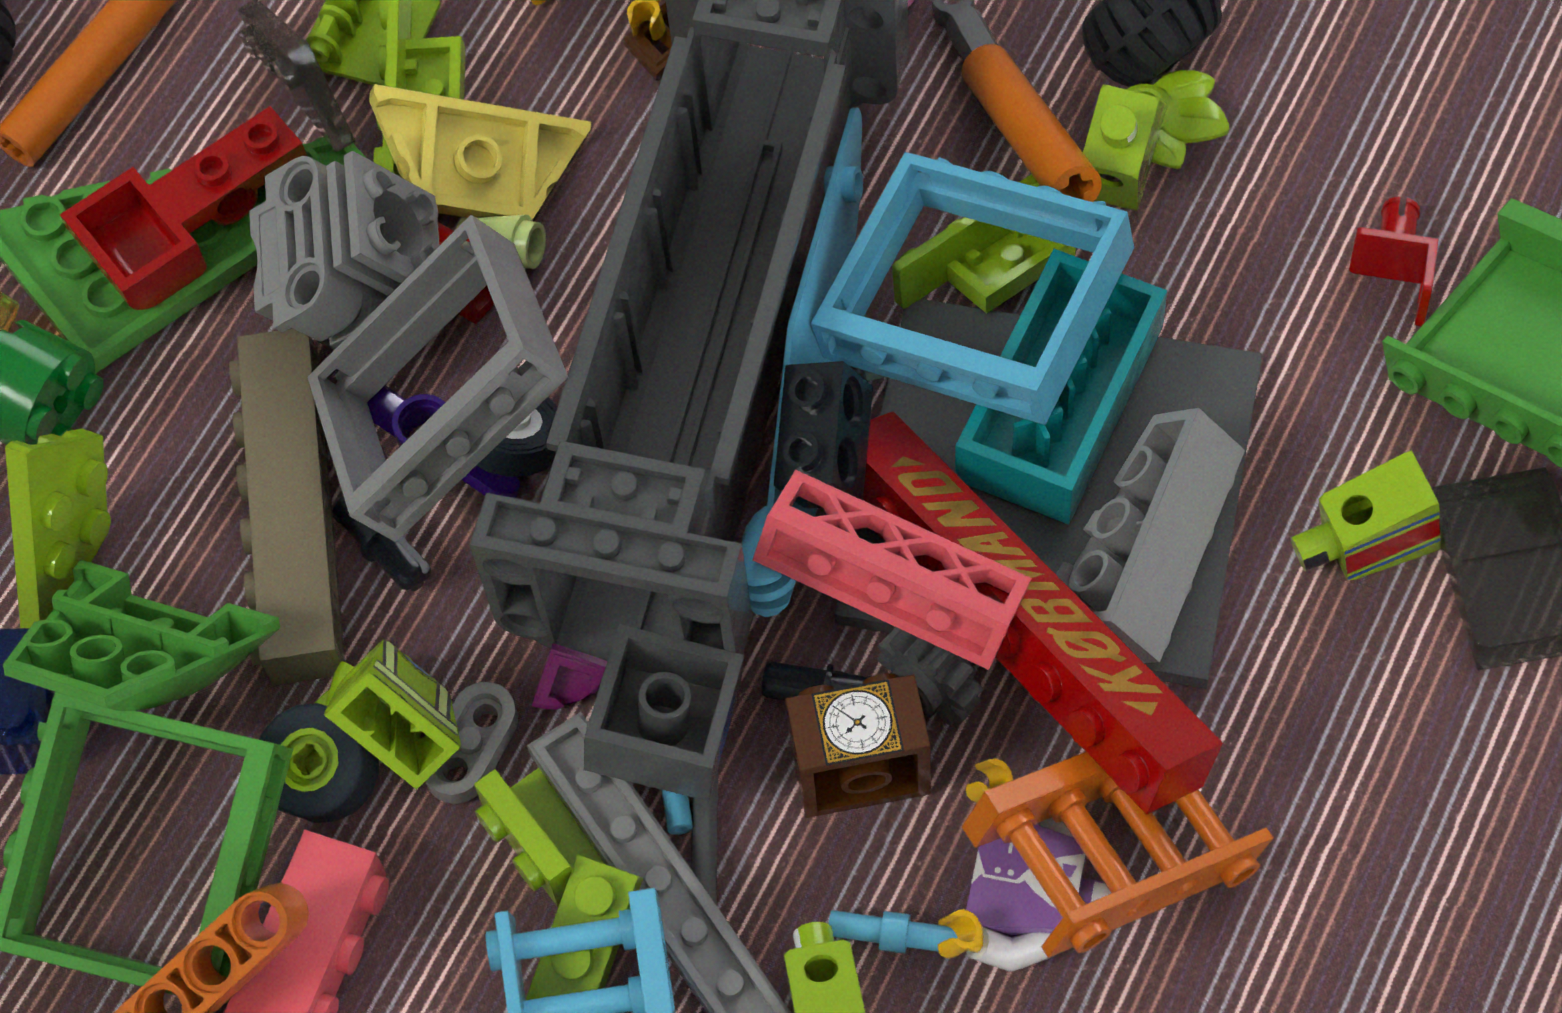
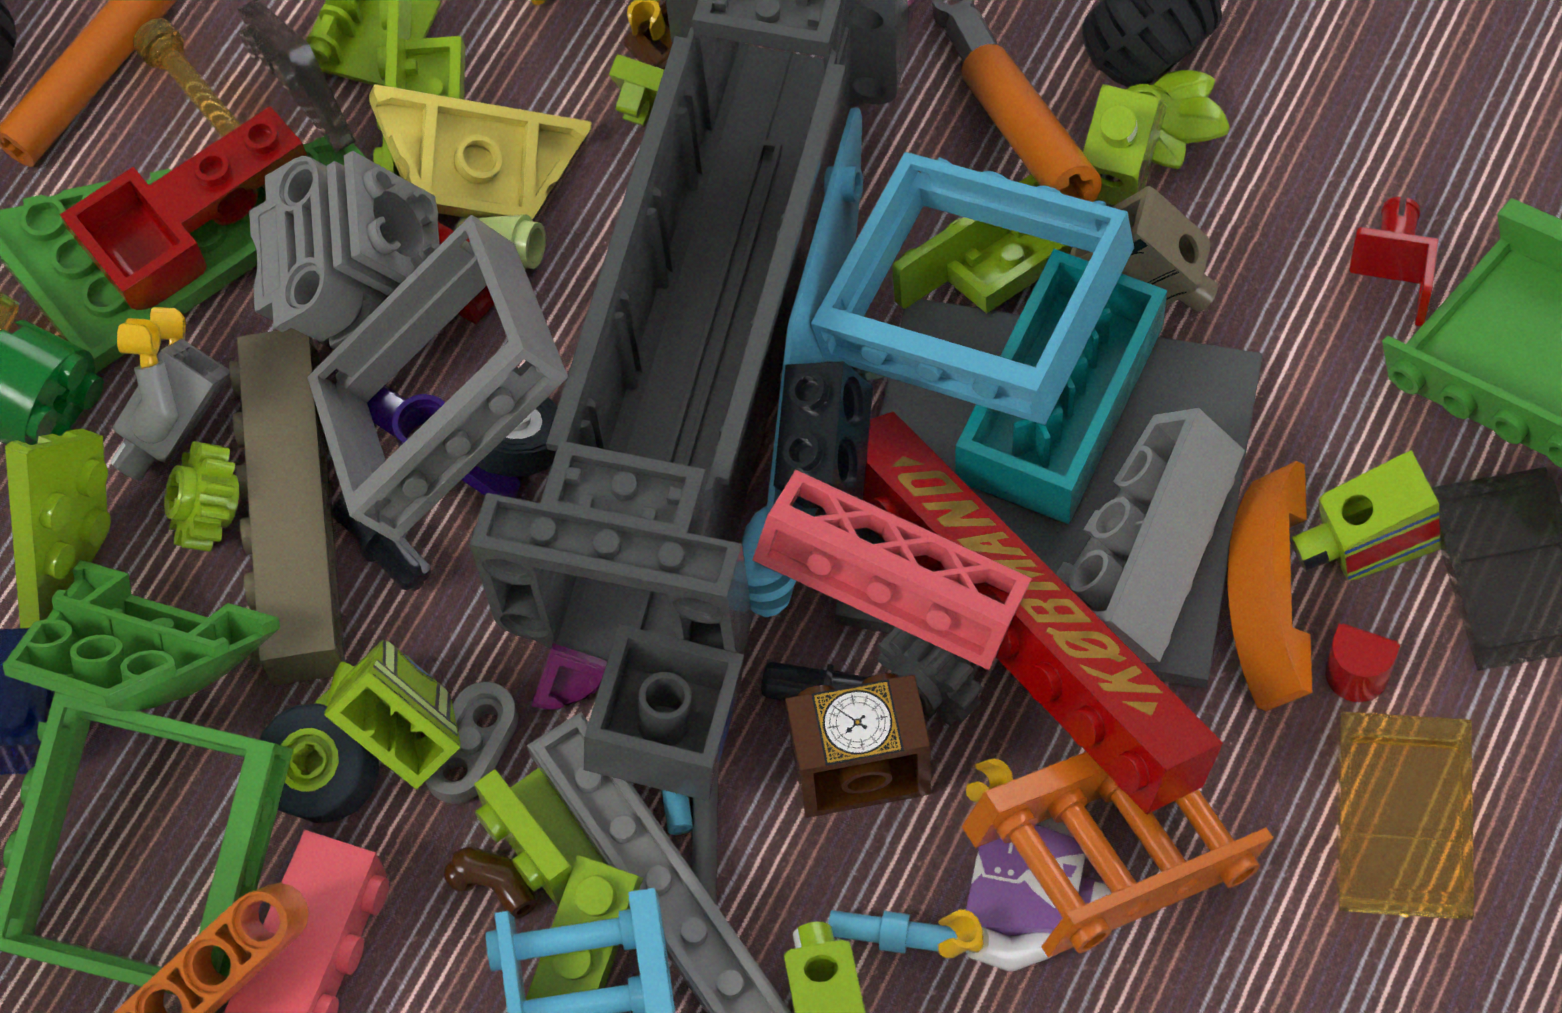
(163, 48): none -> clear yellow piece
(170, 392): none -> light grey torso
(201, 496): none -> lime gear
(494, 871): none -> reddish brown arm
(638, 88): none -> lime tile
(1166, 250): none -> dark tan torso
(1259, 589): none -> orange slope
(1360, 663): none -> red brick
(1405, 816): none -> clear yellow piece

